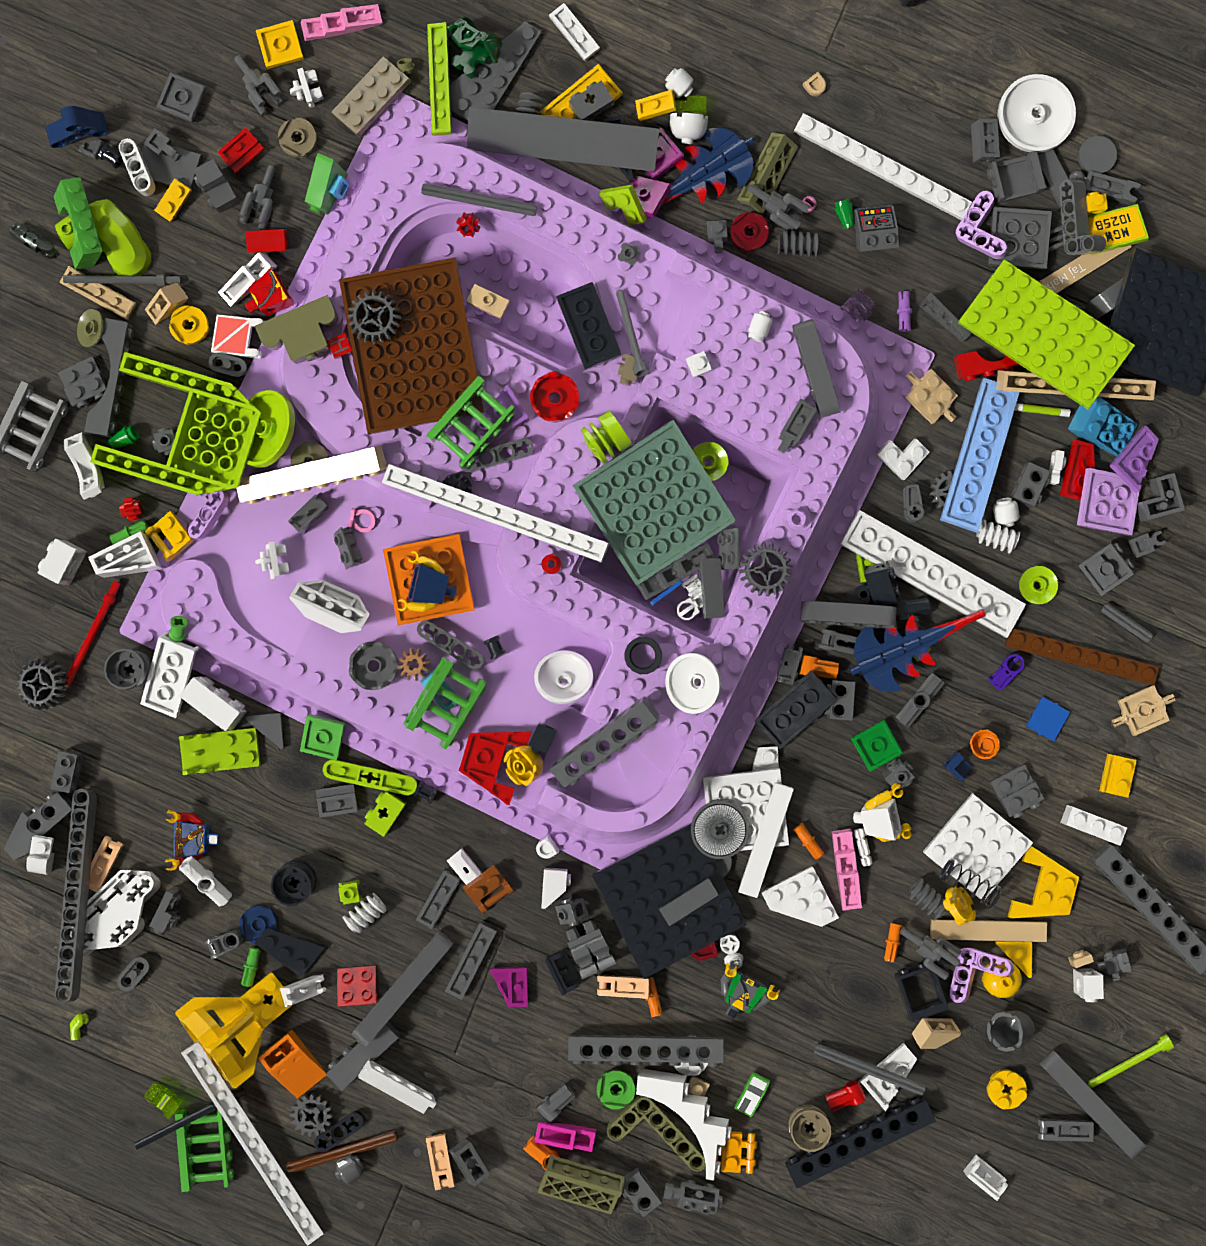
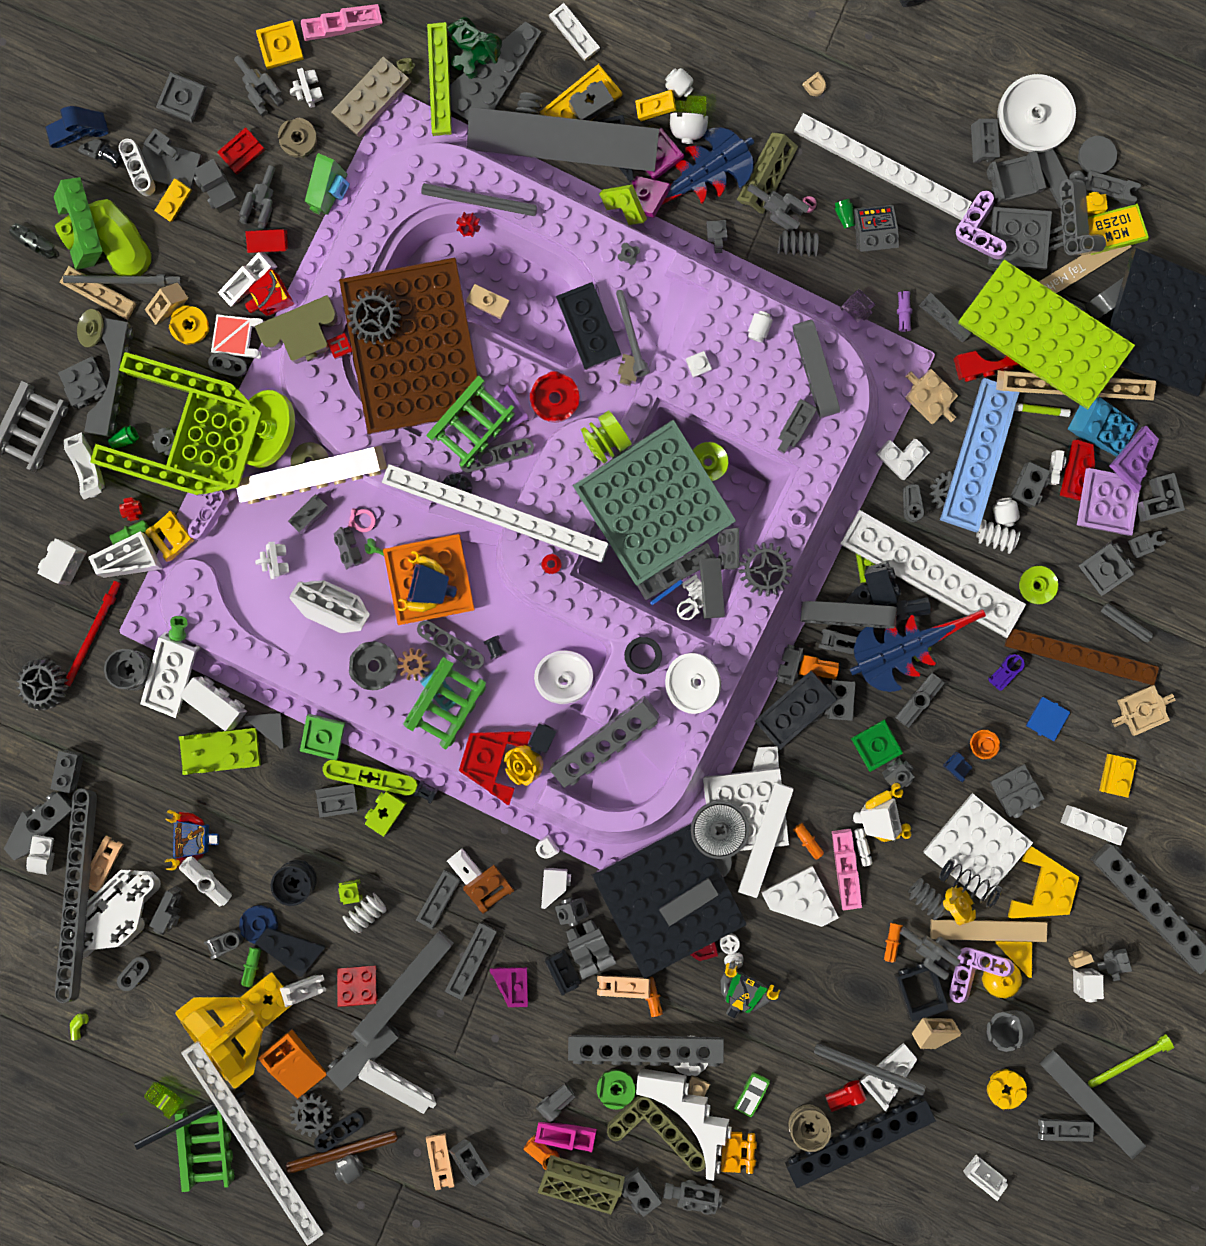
(371, 548): none -> bright green hand
(738, 231): dark red plate -> none

